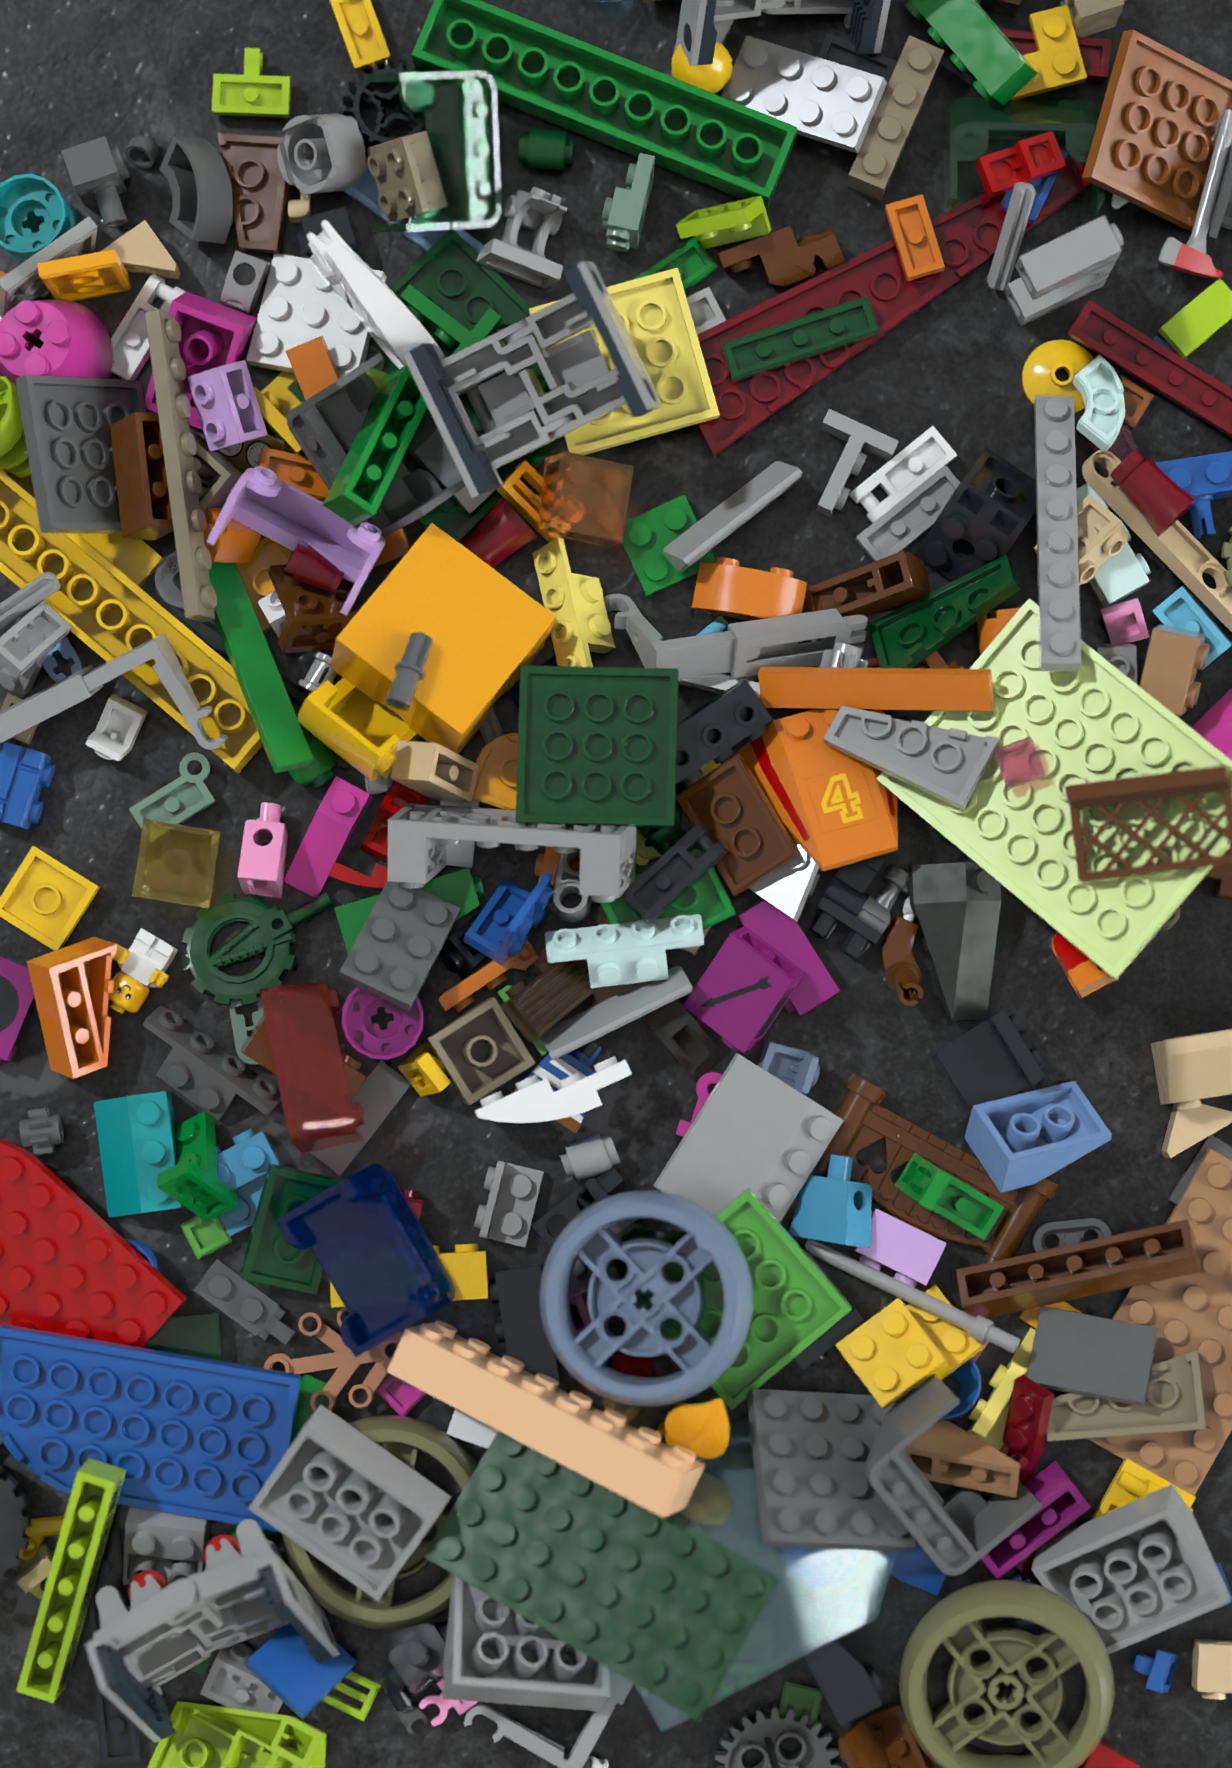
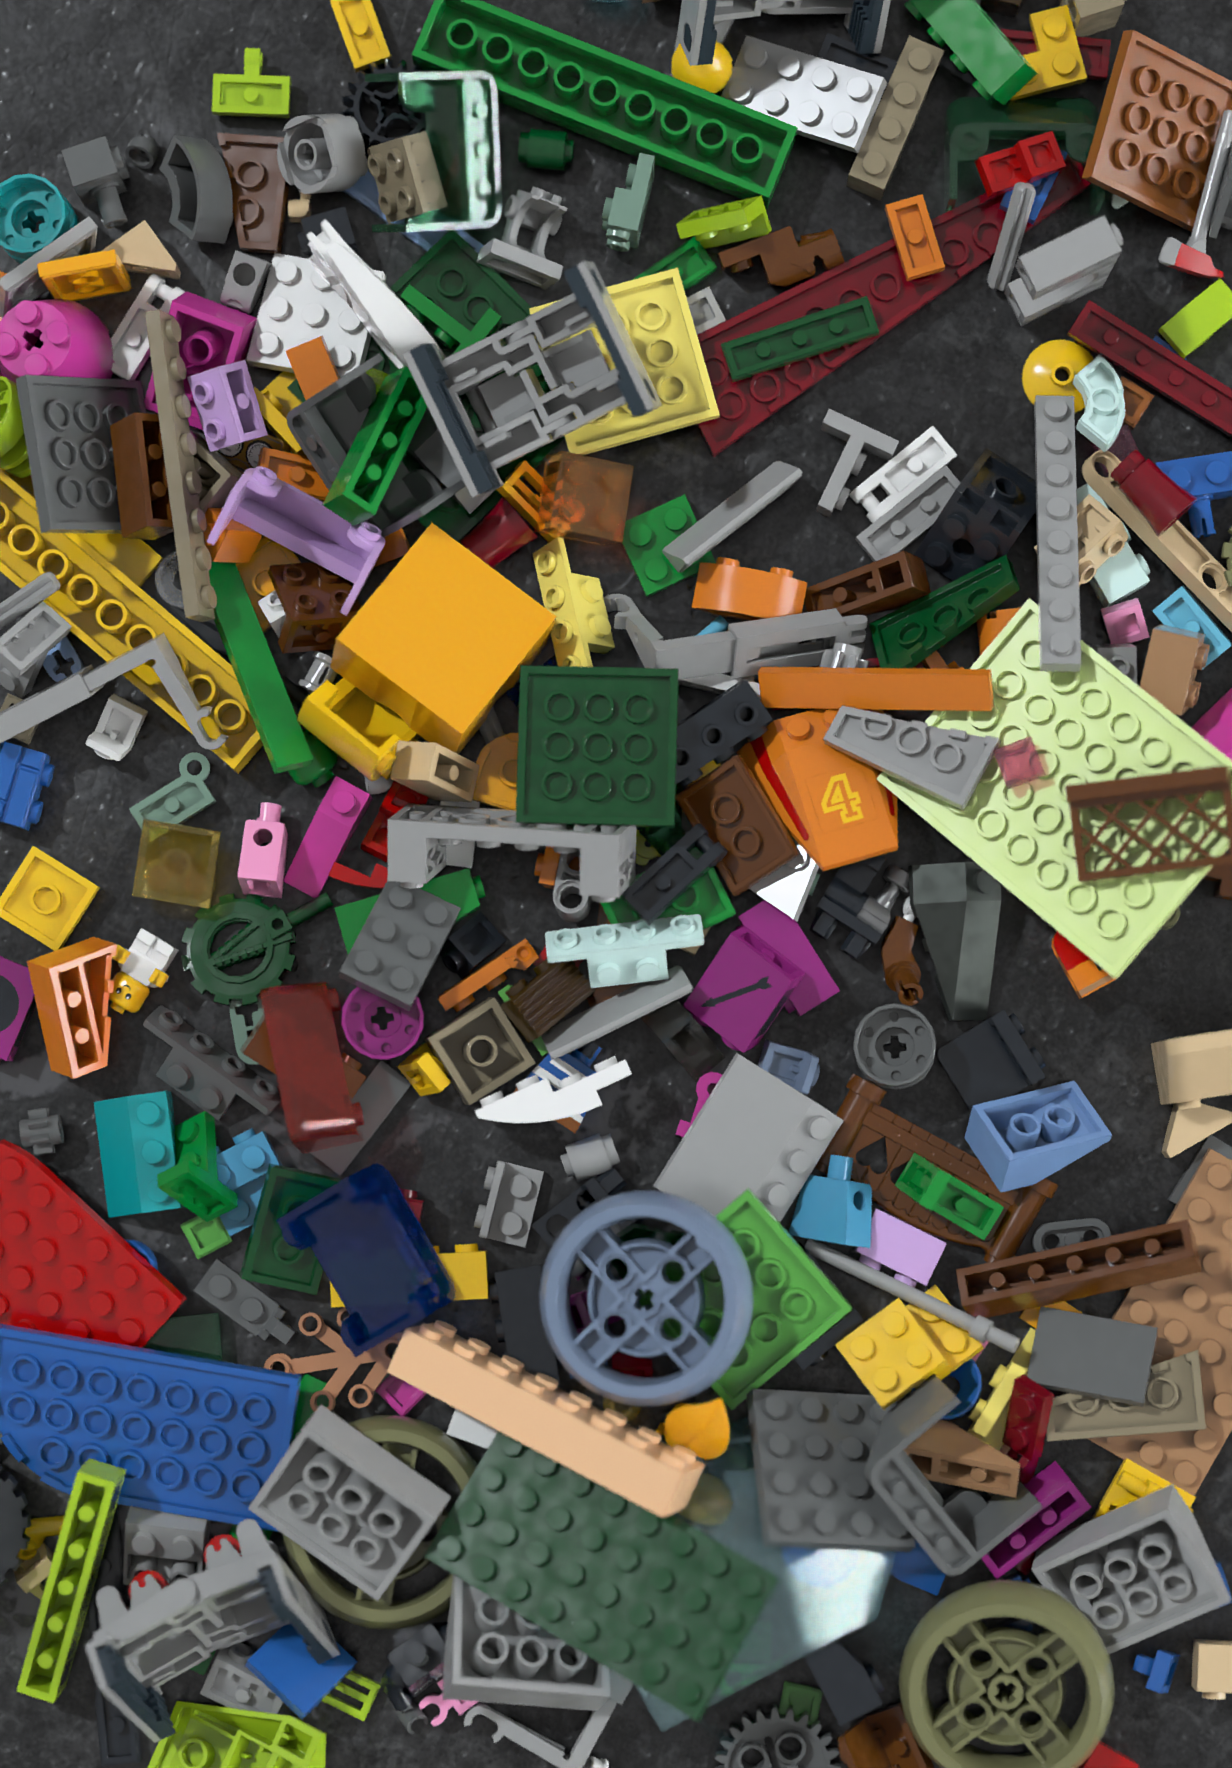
(313, 568): dark red cone -> none
(409, 671): dark grey axle -> none
(508, 918): blue bracket -> none
(877, 1031): none -> dark grey wheel

